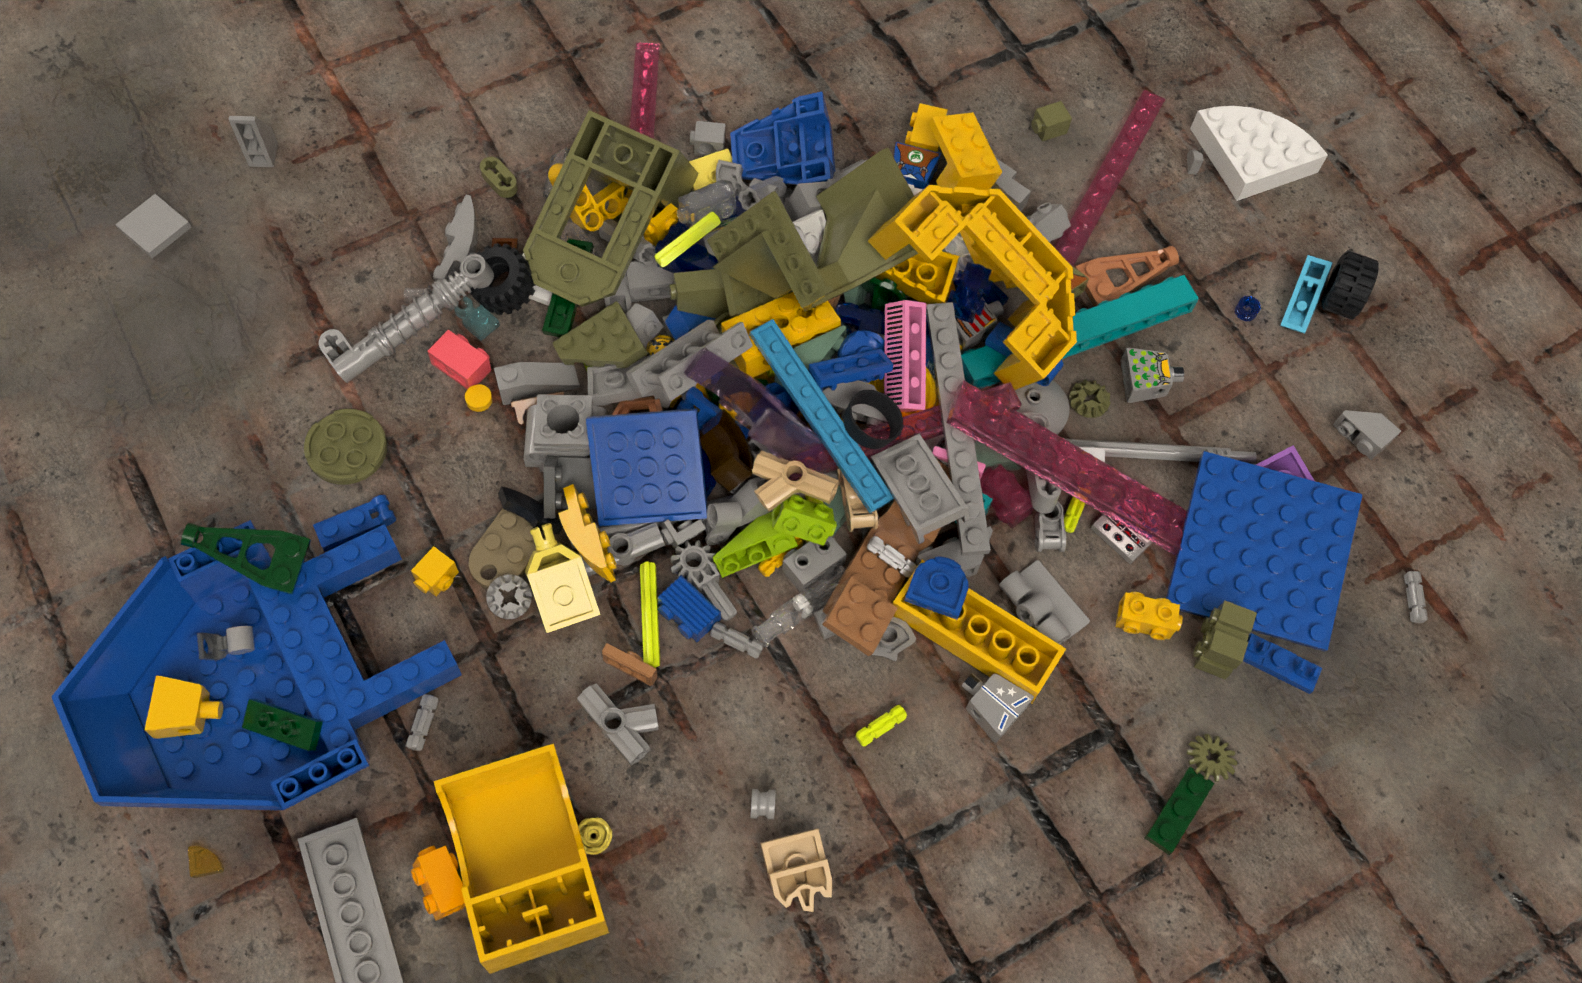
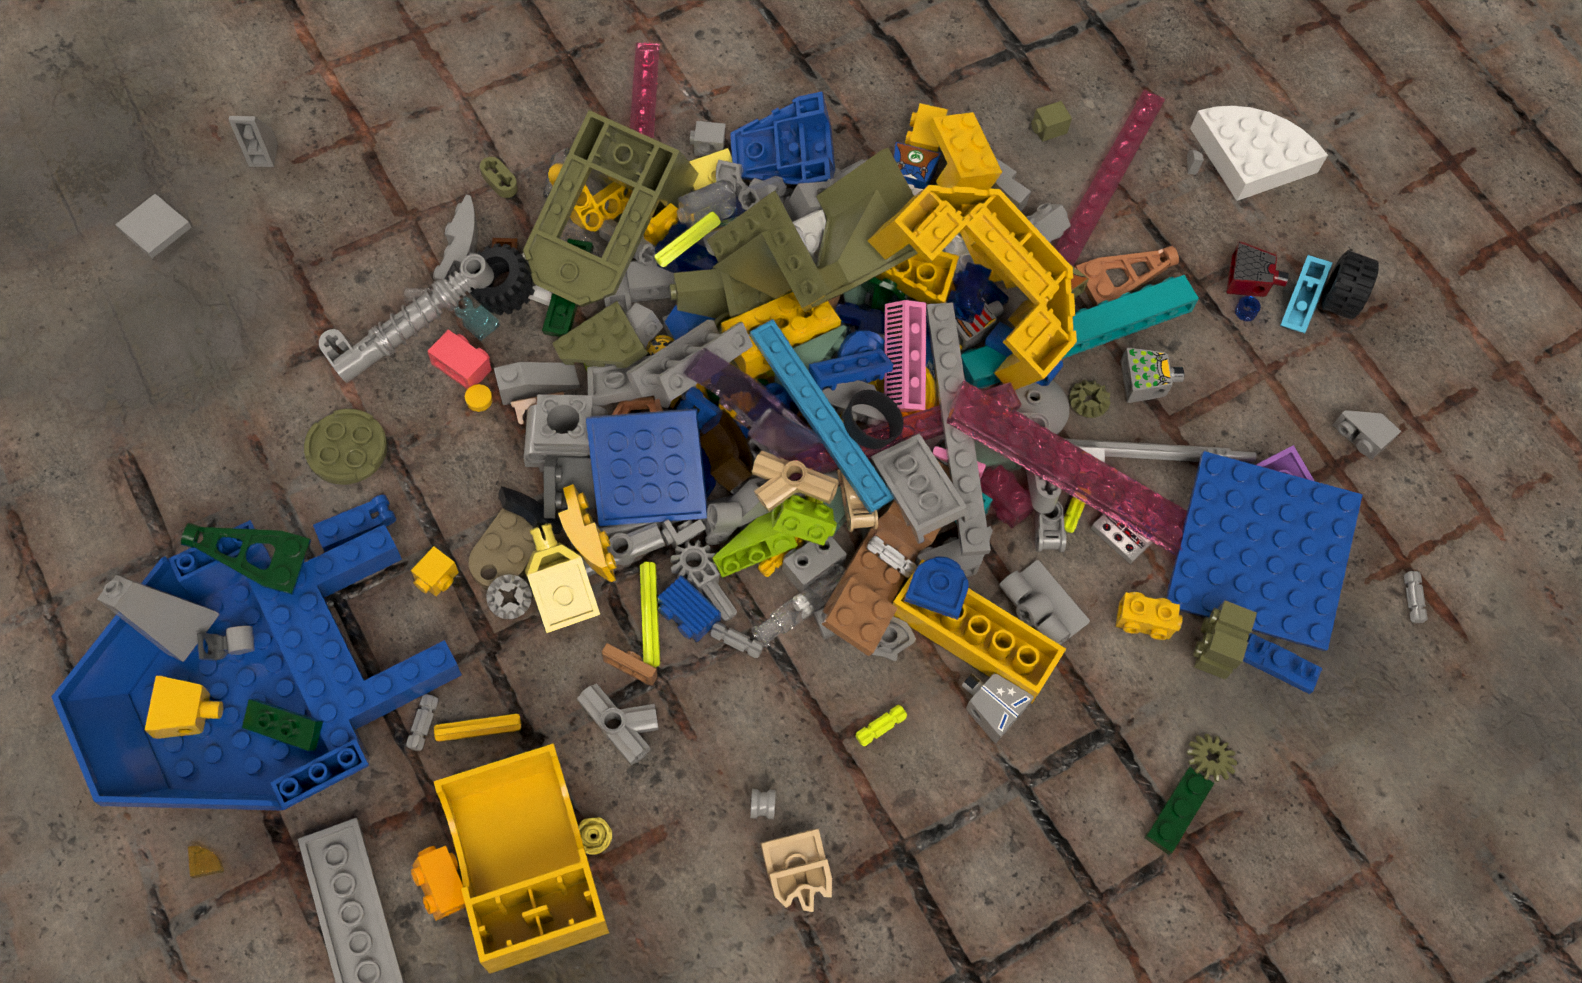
(158, 616): none -> light grey slope
(477, 727): none -> yellow axle
(1253, 272): none -> torso

